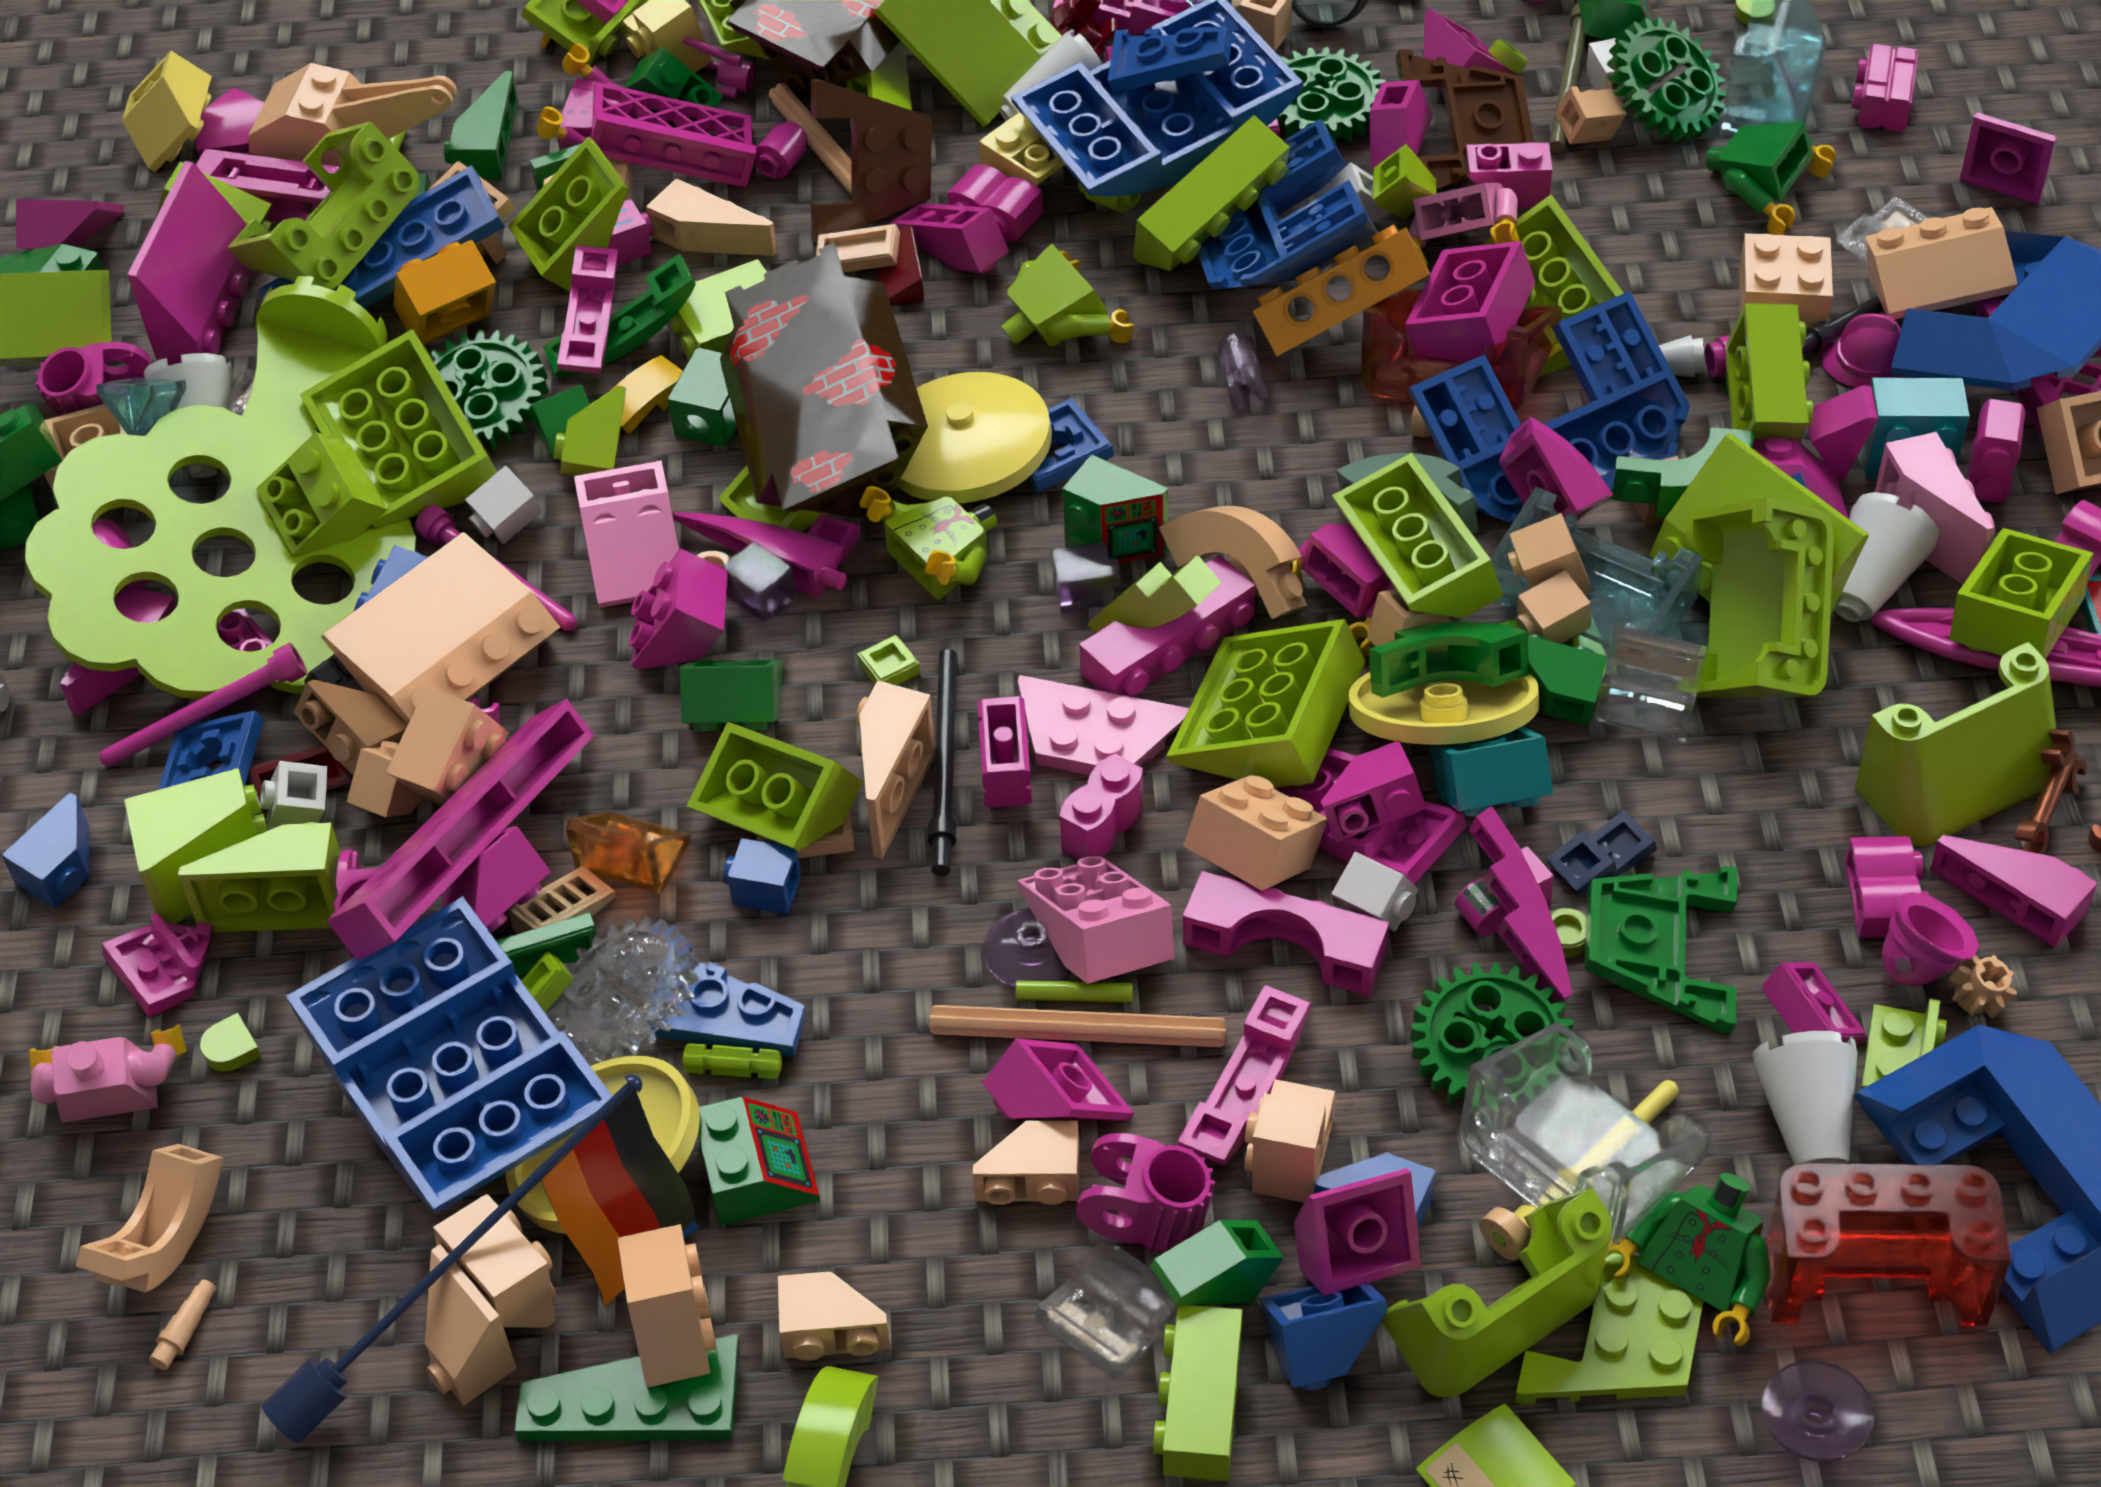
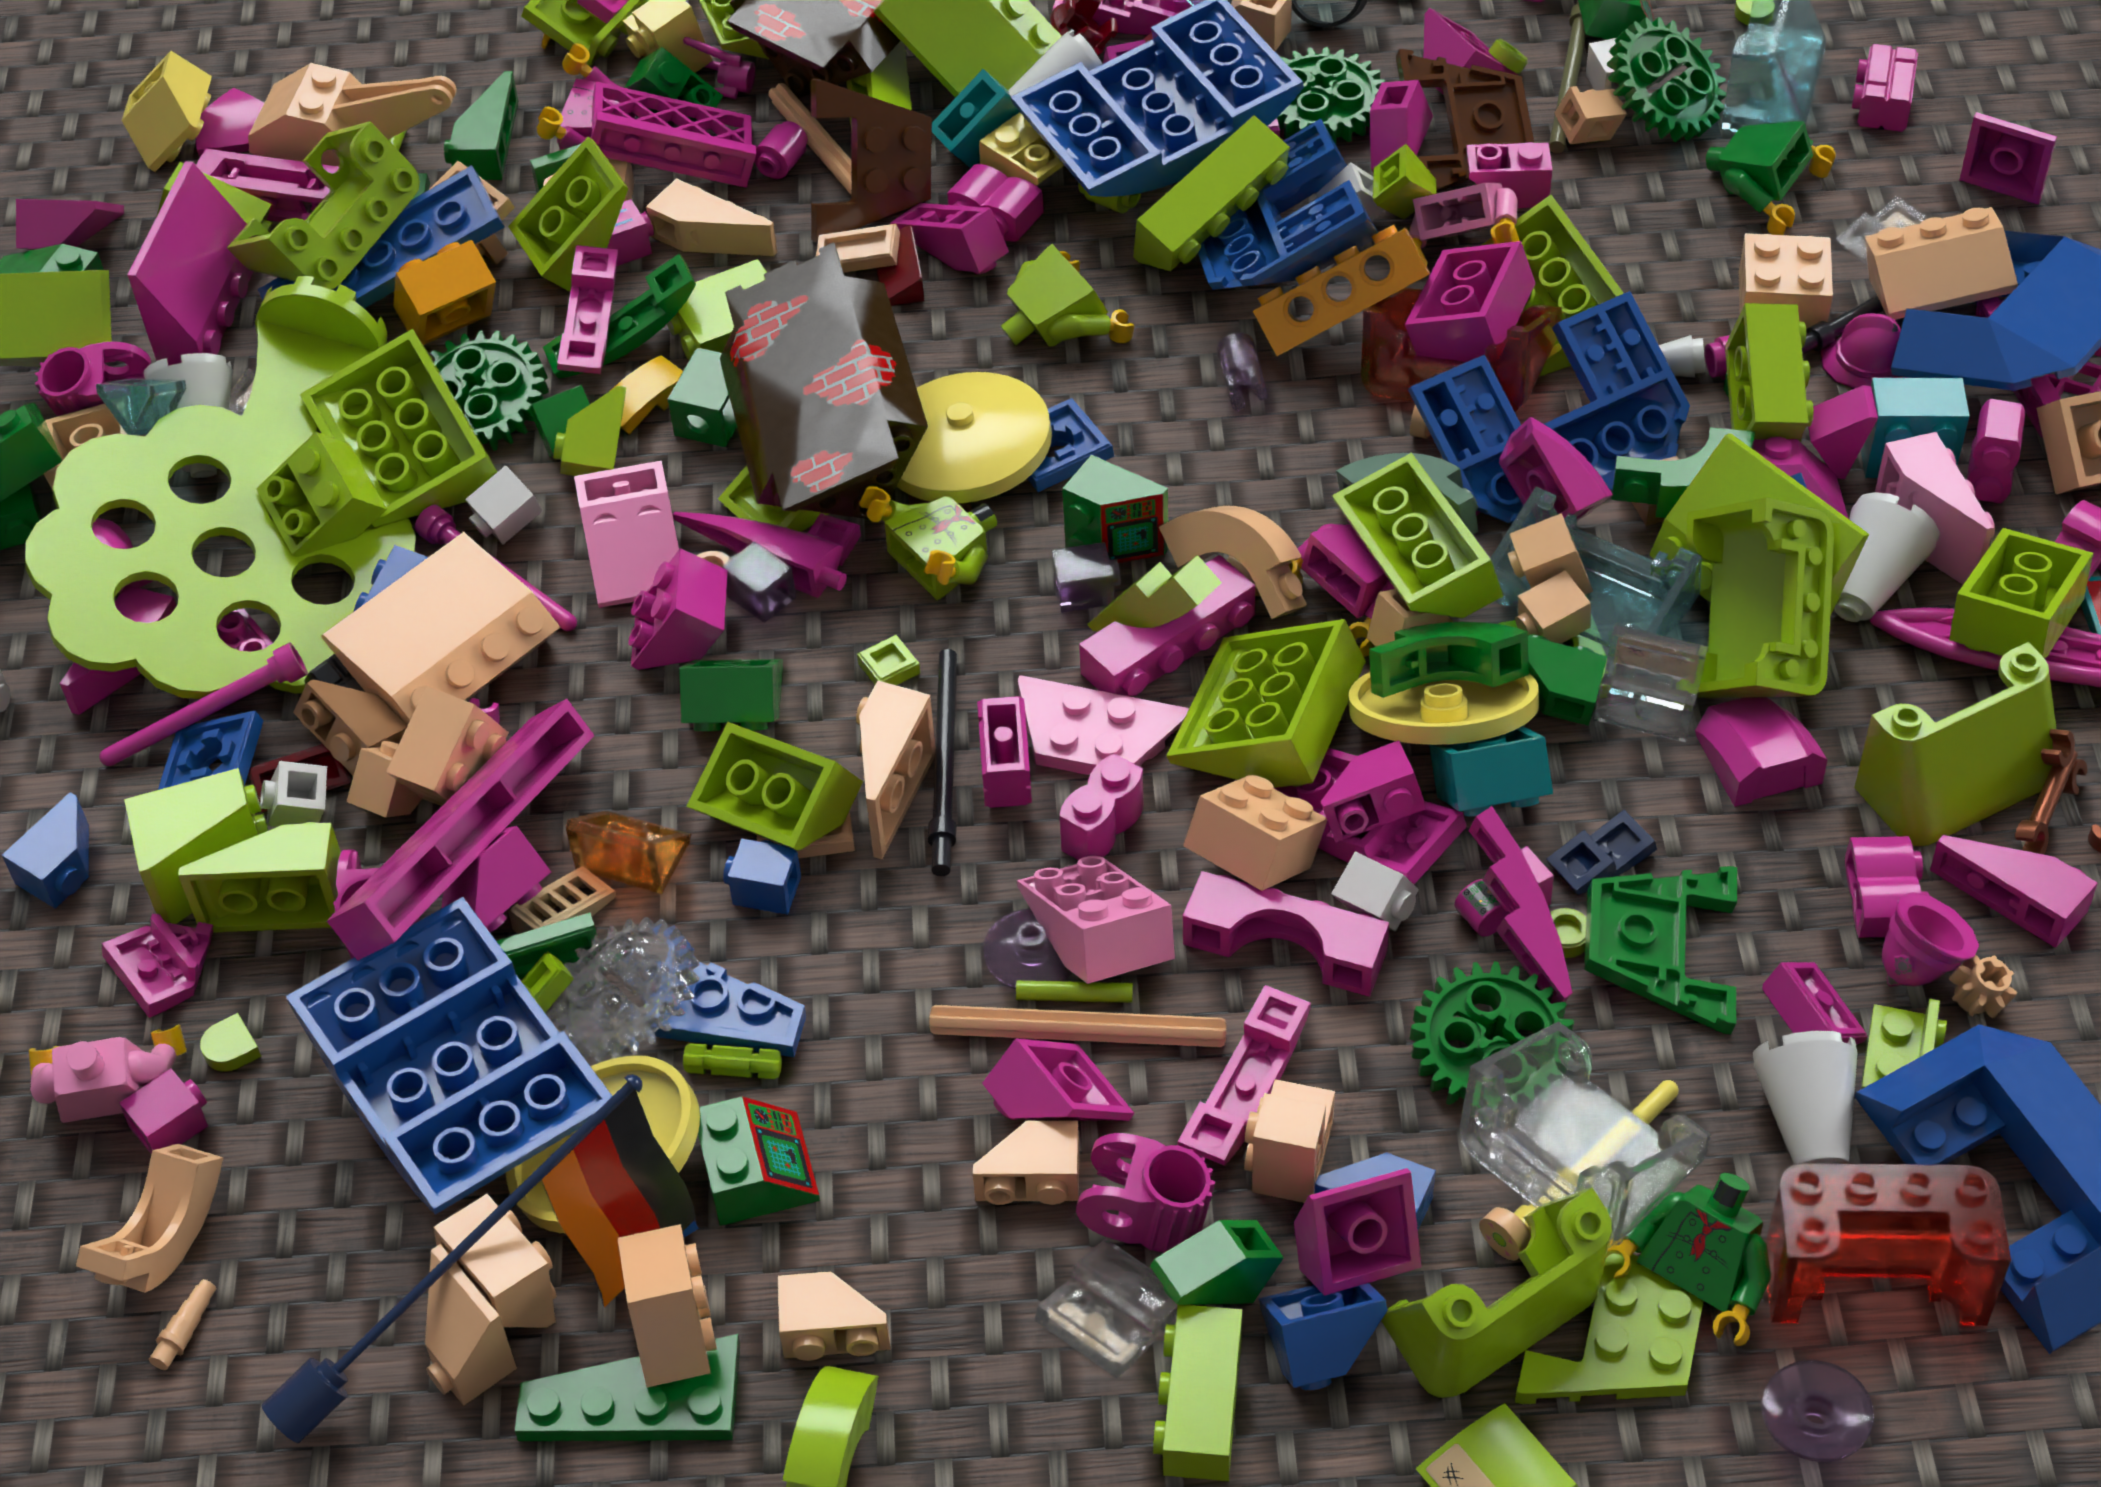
(165, 1111): none -> dark pink brick
(972, 116): none -> teal brick
(1160, 57): blue wing -> none
(1759, 749): none -> dark pink slope

